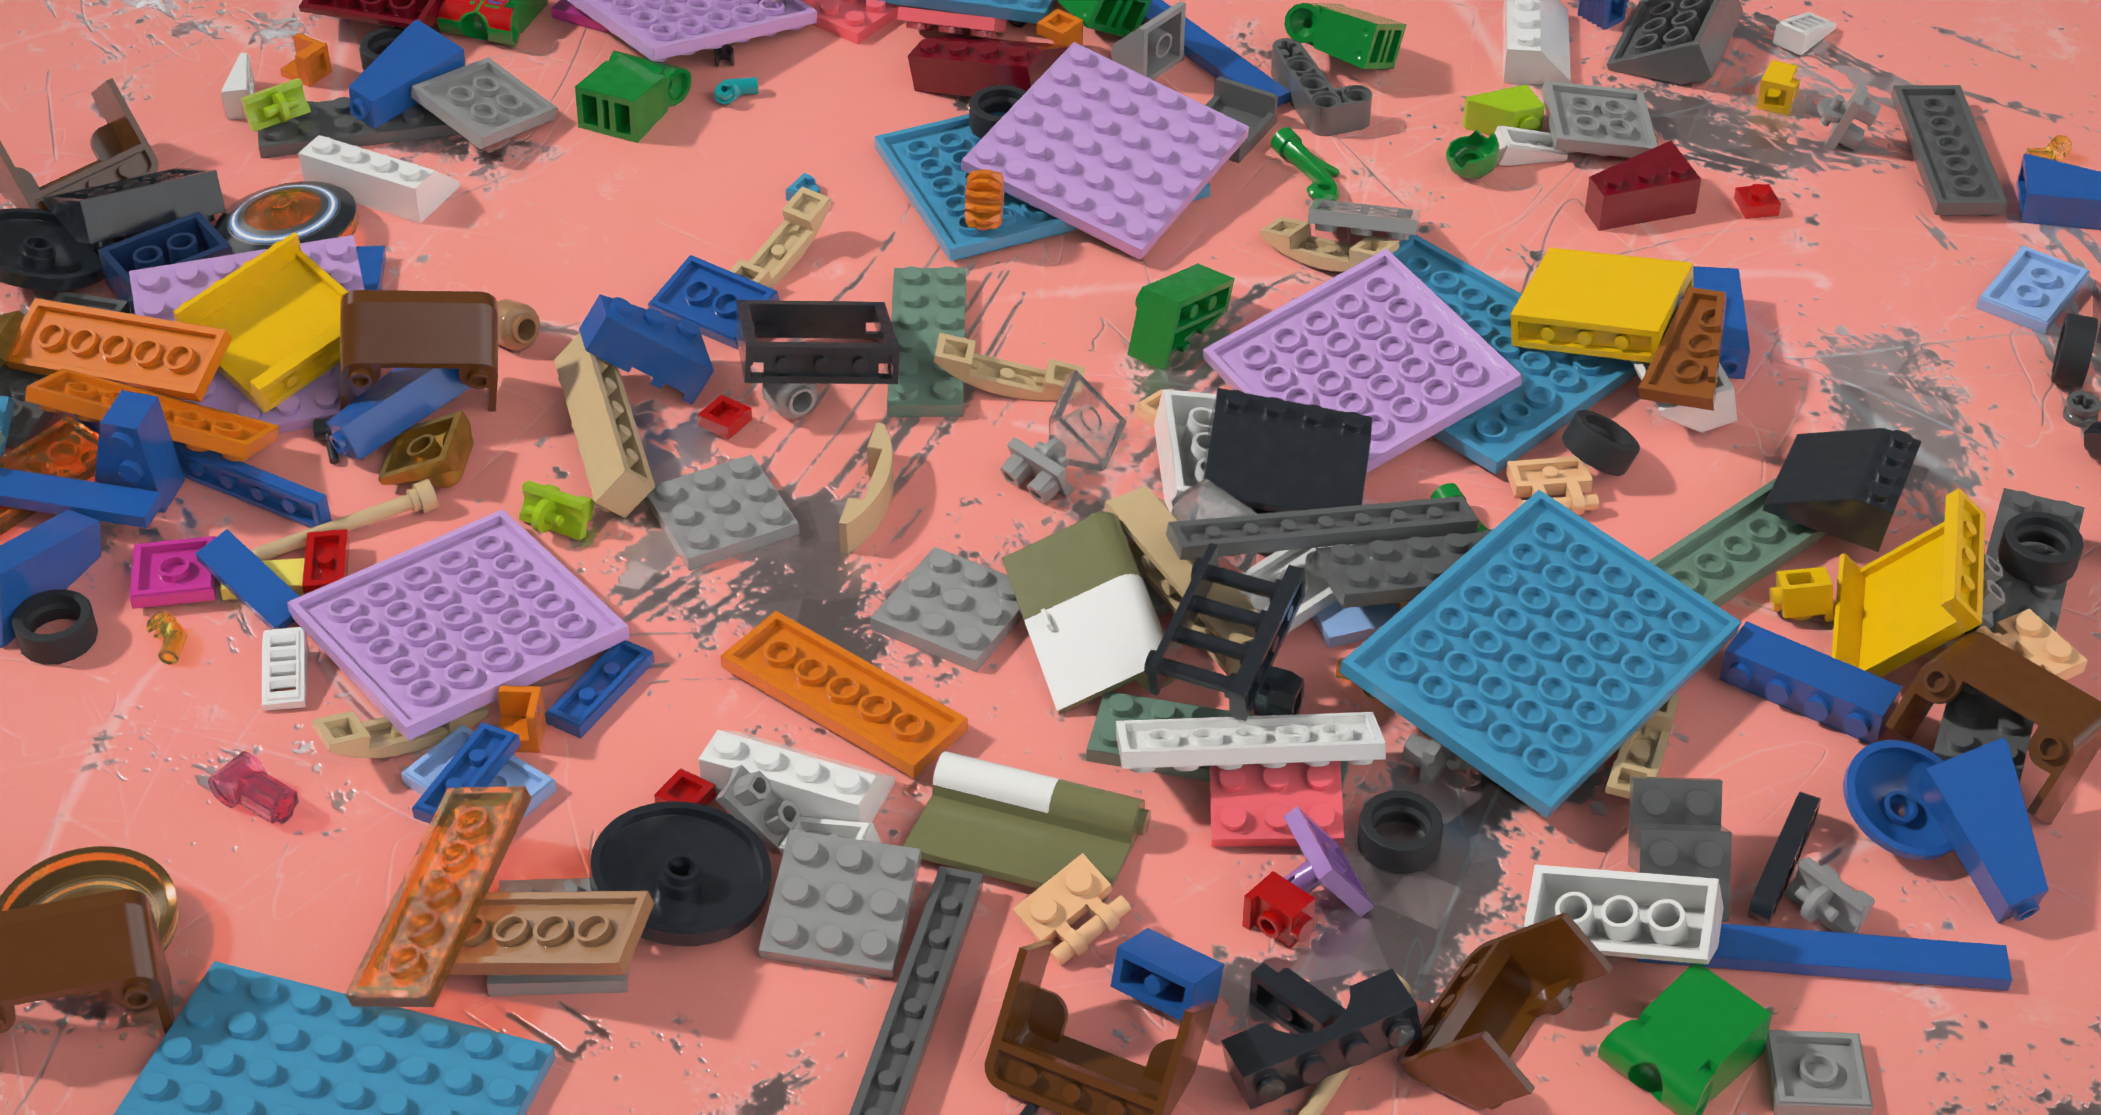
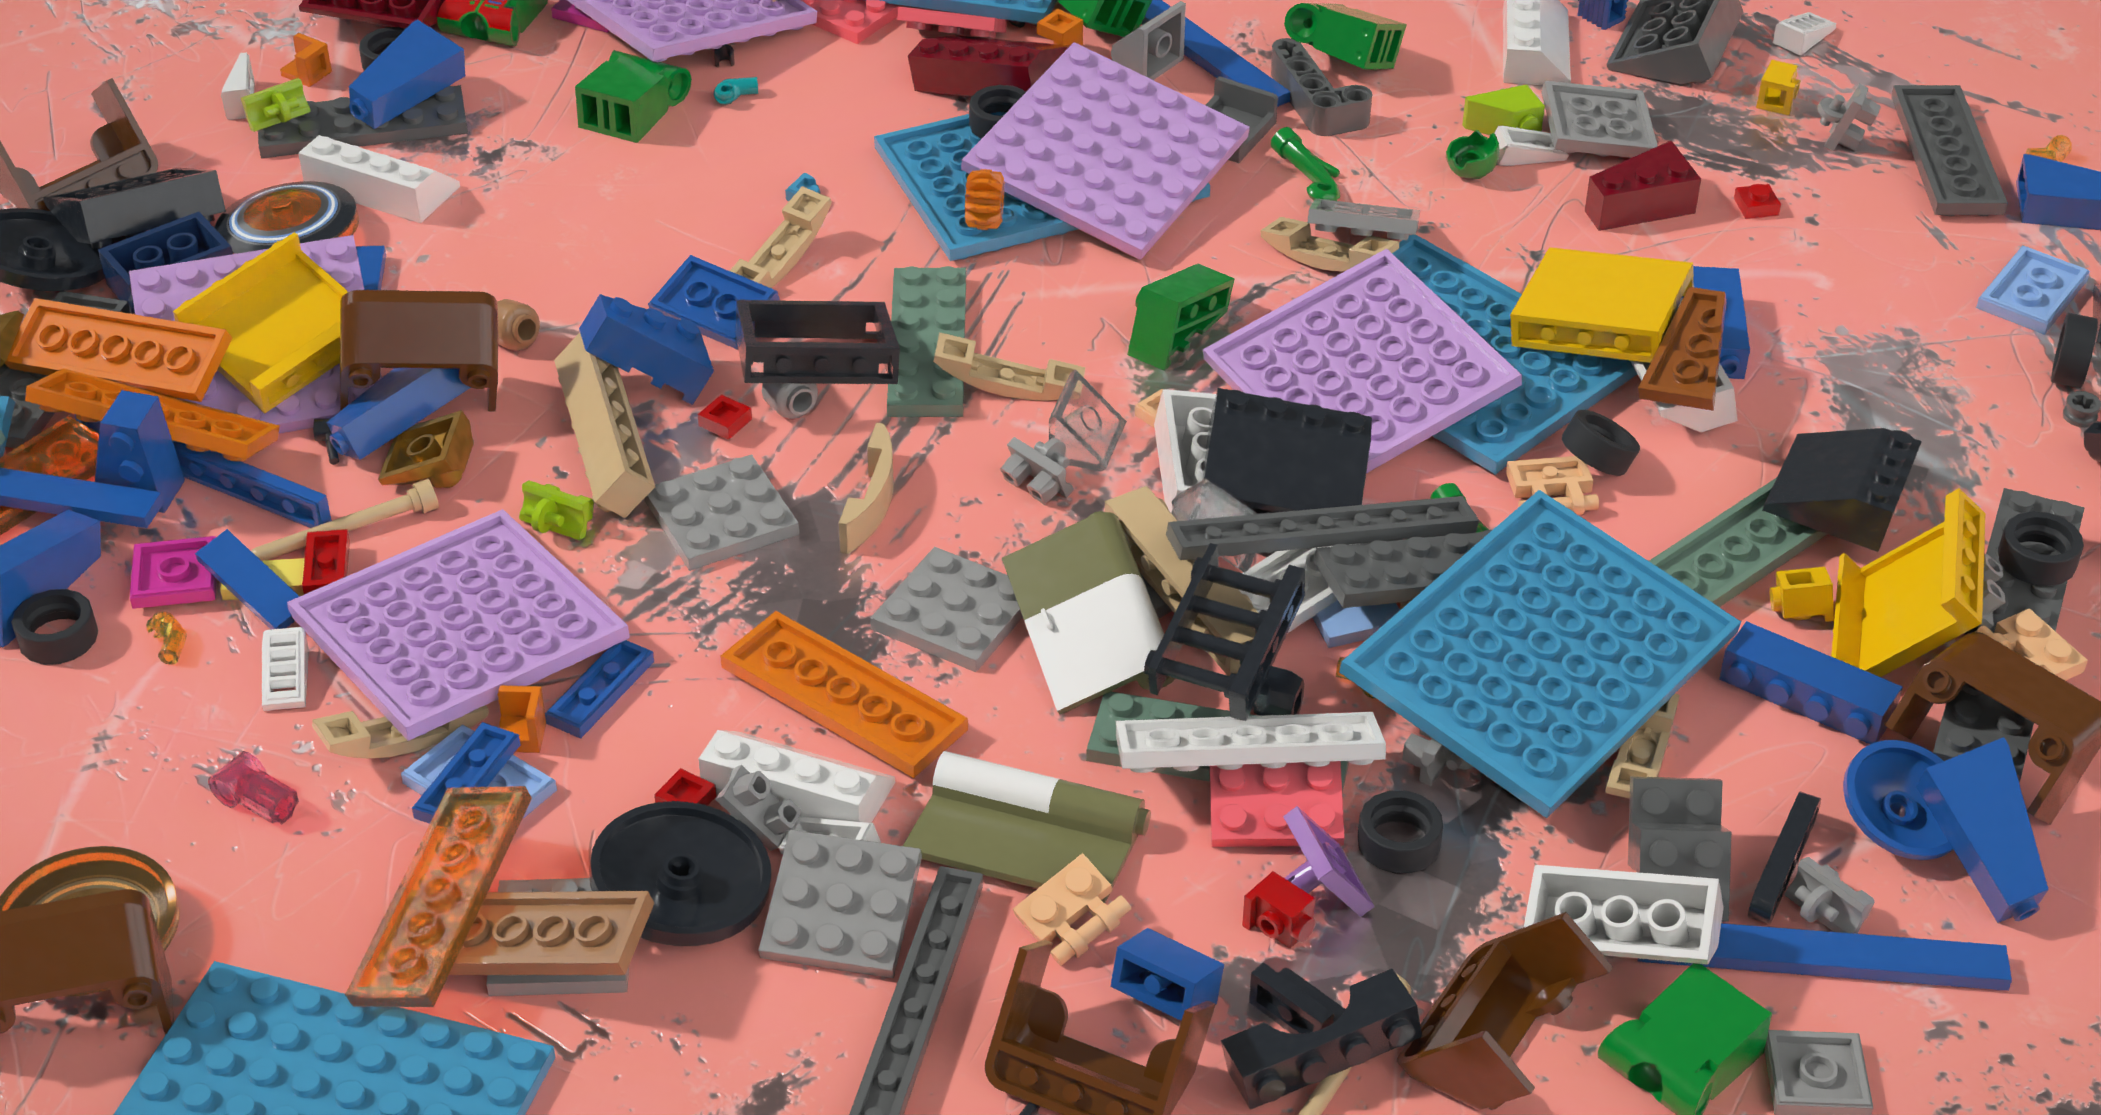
(484, 102): light grey plate -> none

